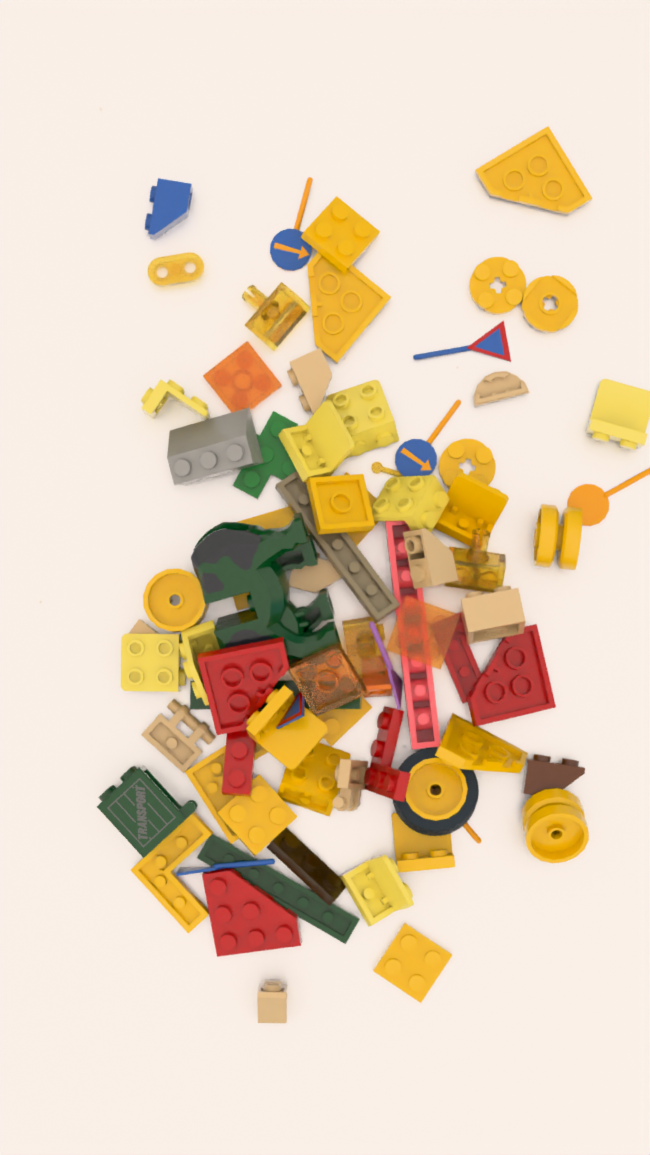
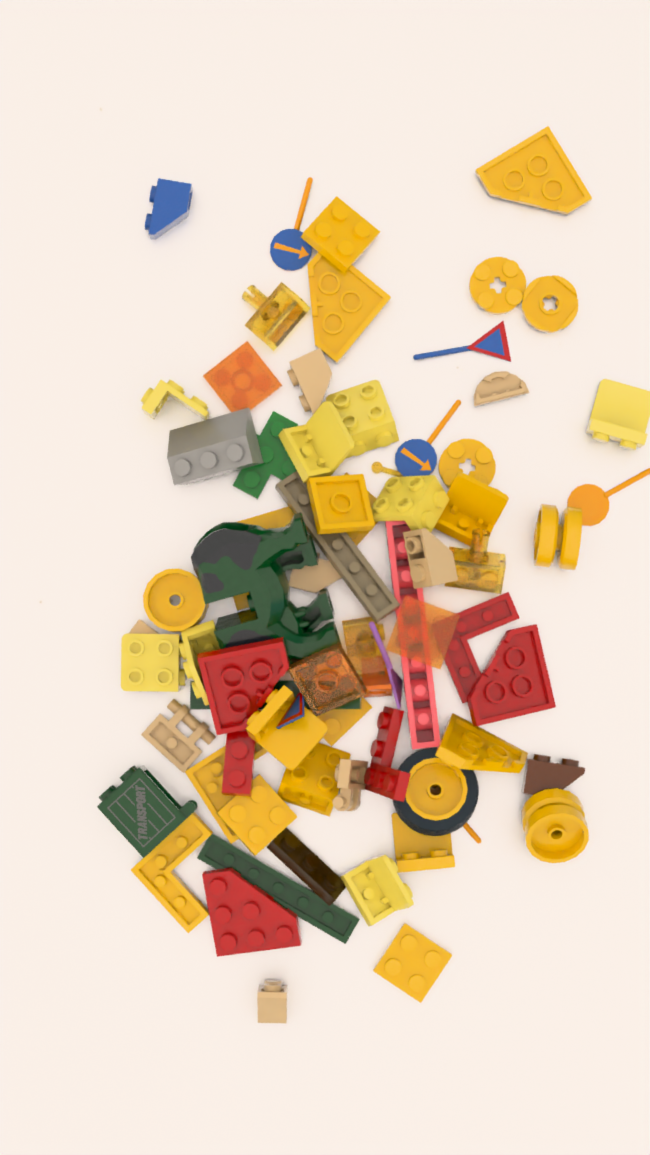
(176, 269): clear yellow plate -> none
(192, 870): blue piece -> none
(492, 614): tan brick -> none

